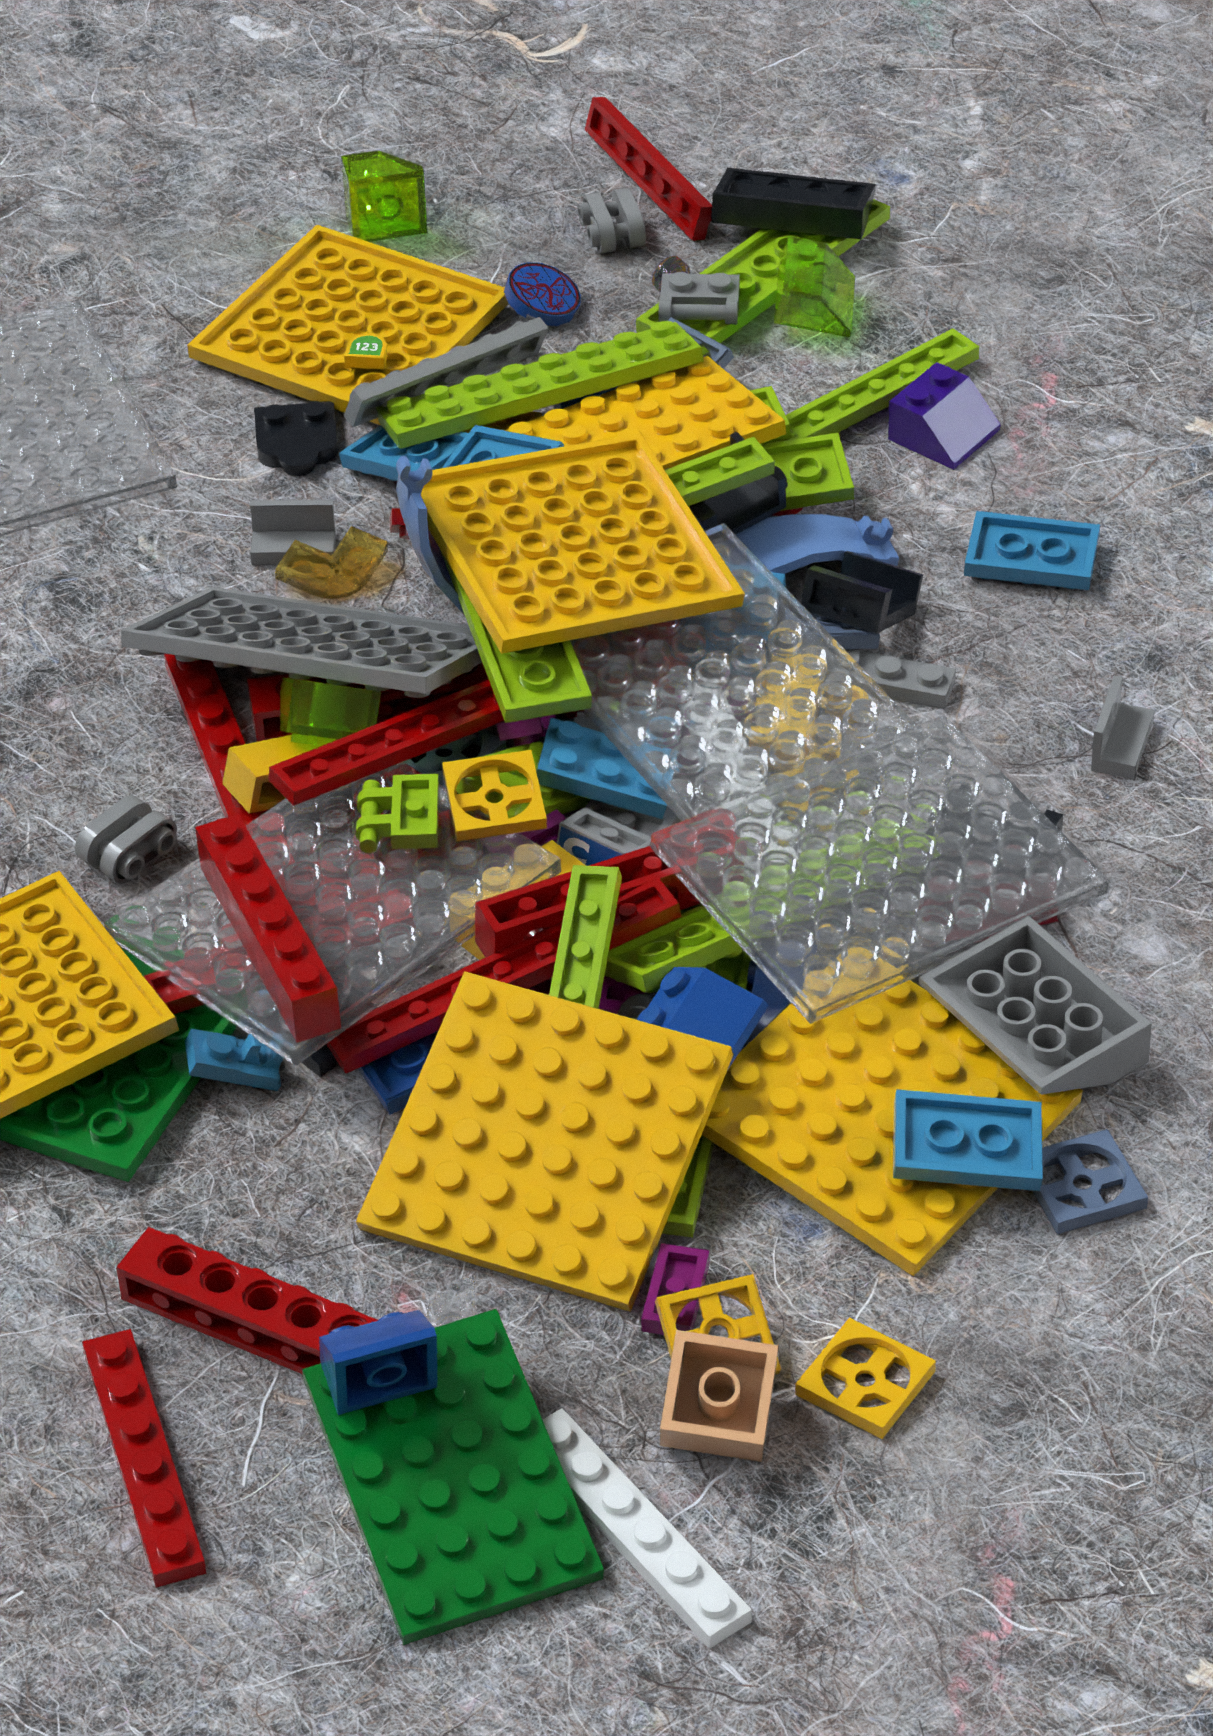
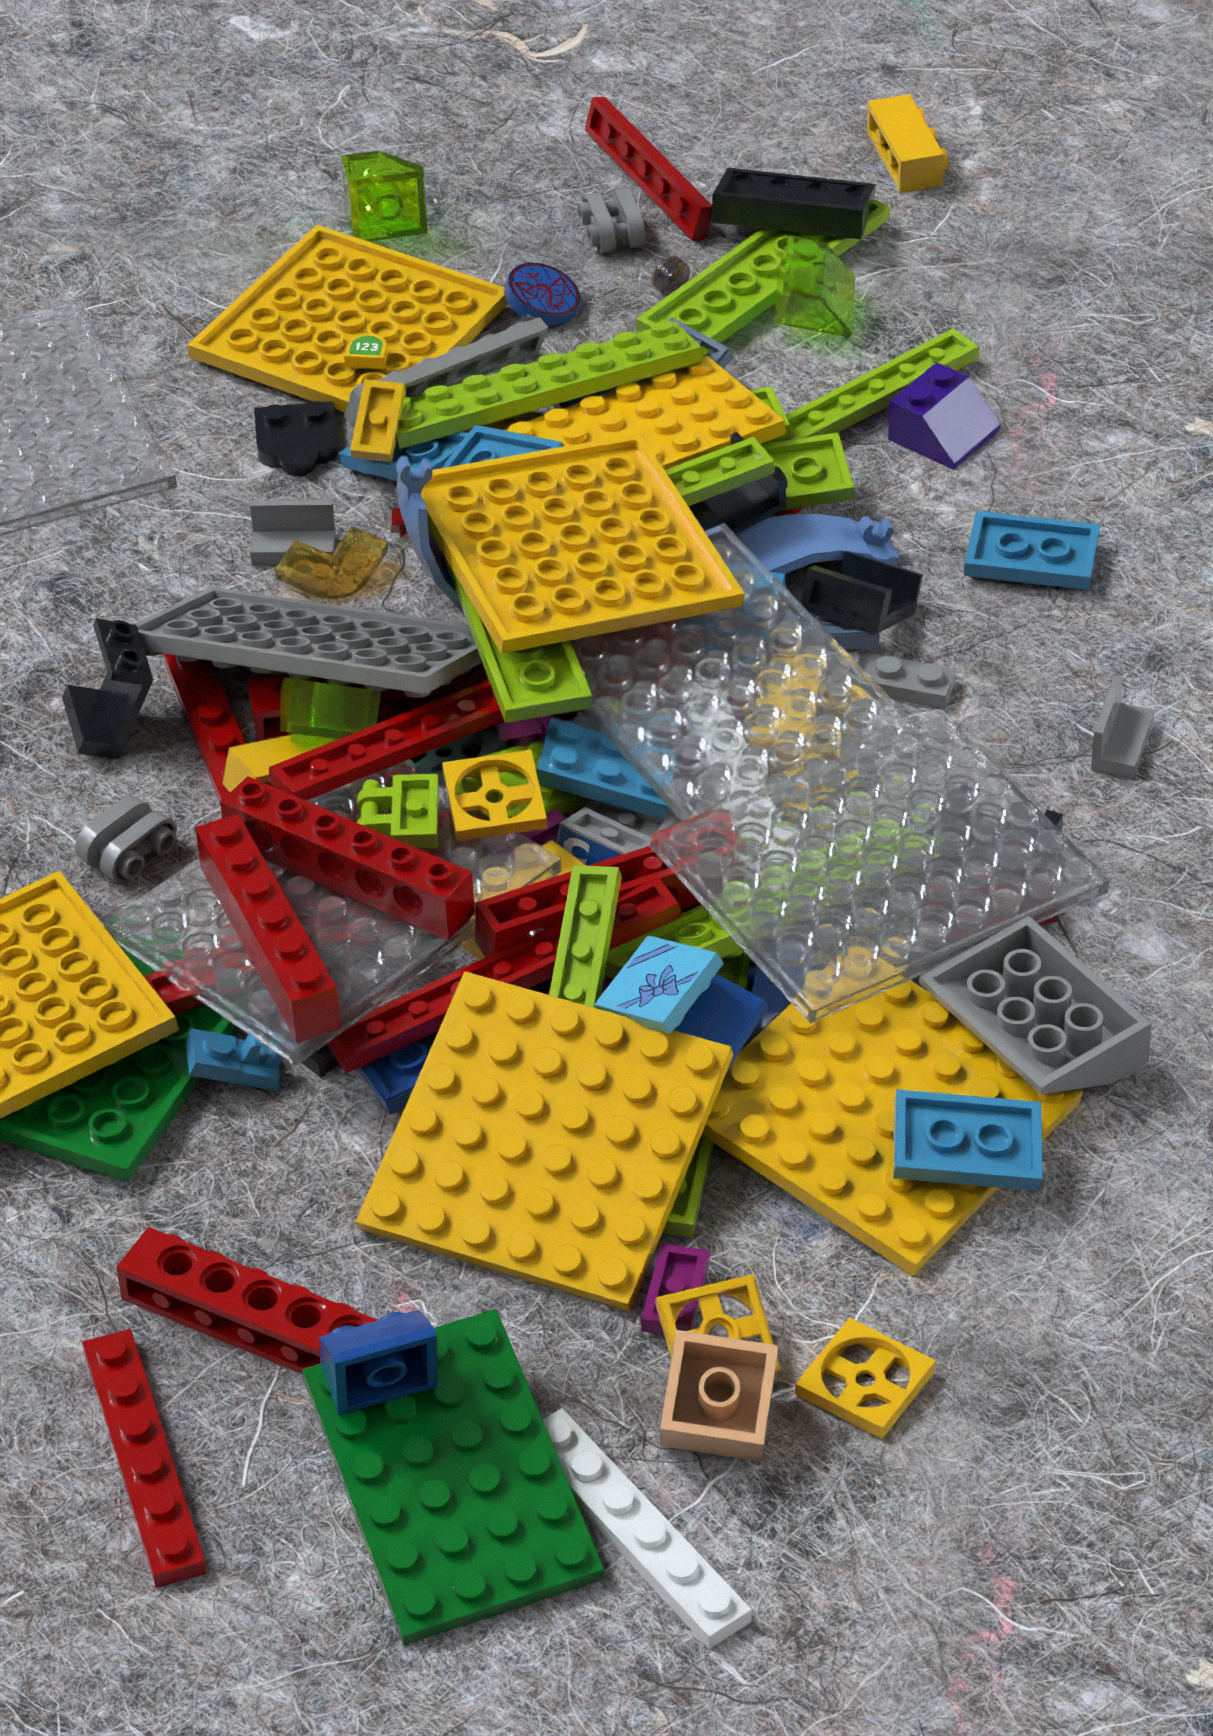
(106, 716): none -> black panel
(354, 858): none -> red brick
(377, 420): none -> yellow plate
(660, 983): none -> medium azure tile
(699, 297): light grey plate -> none
(906, 143): none -> yellow brick
(1095, 1210): sand blue piece -> none

